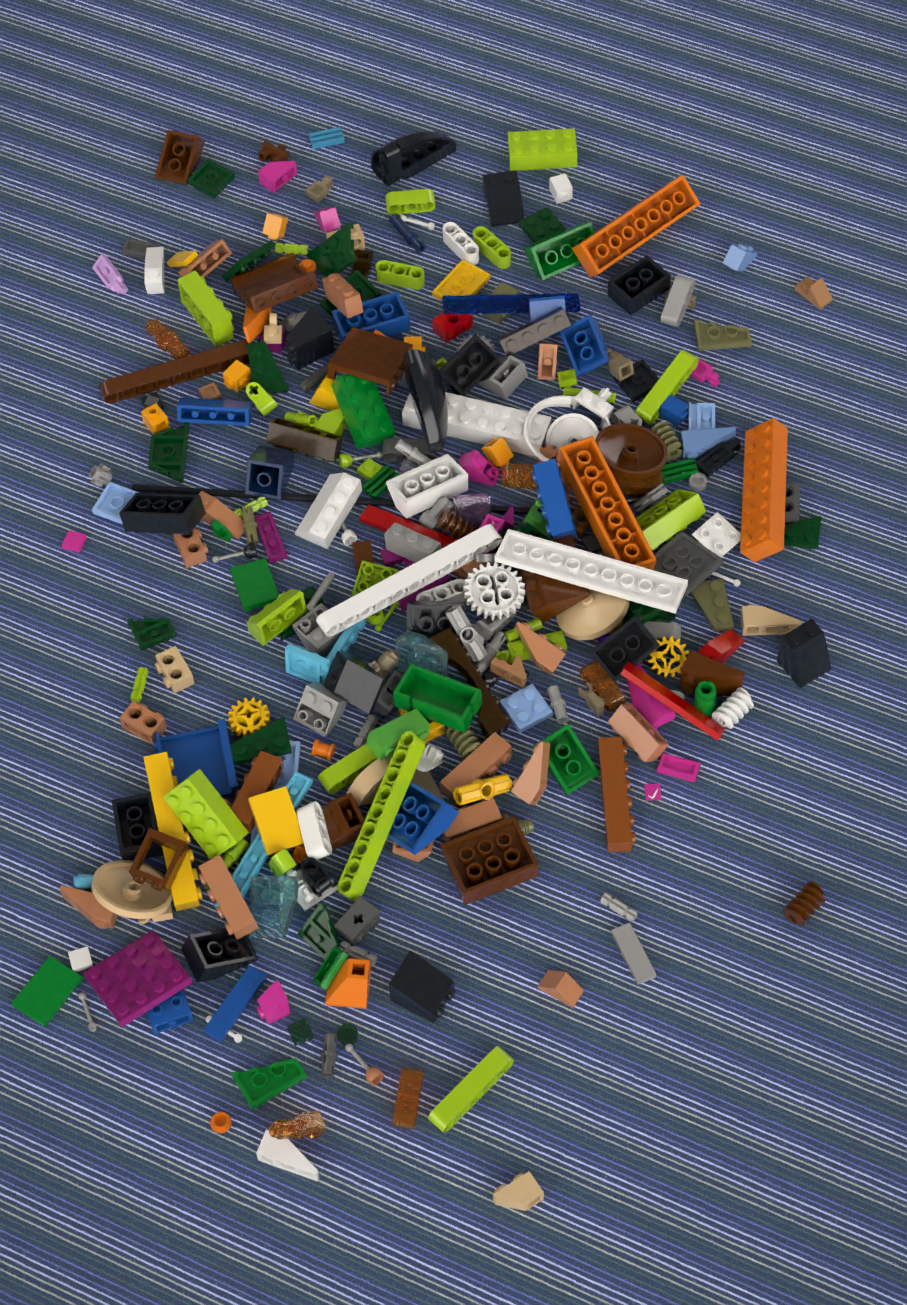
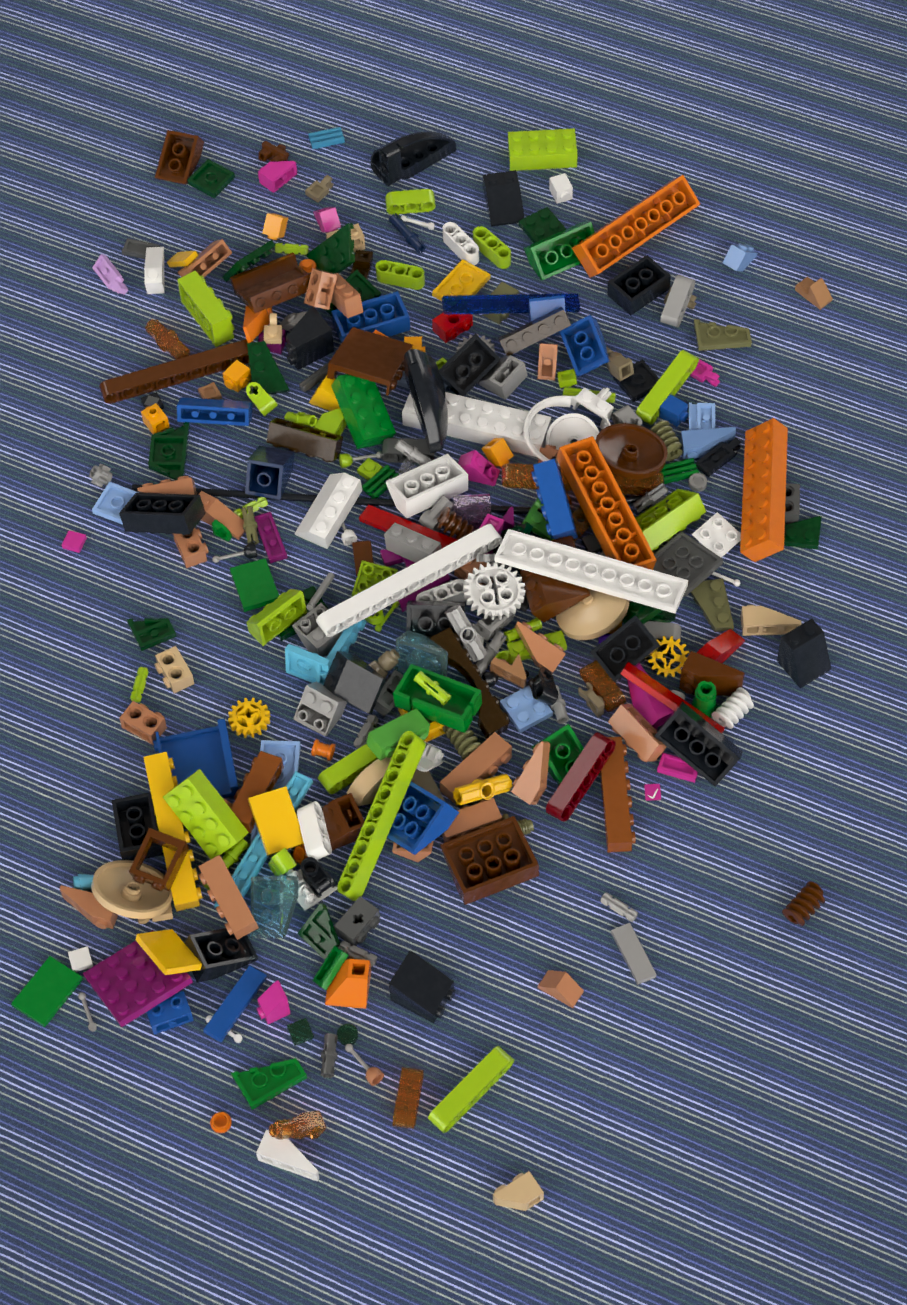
(168, 952): none -> yellow tile
(183, 485): none -> nougat slope
(269, 739): dark green wing -> none
(320, 289): none -> nougat brick
(441, 696): none -> lime pin
(544, 687): none -> black piece
(580, 777): none -> dark red beam
(699, 744): none -> black slope

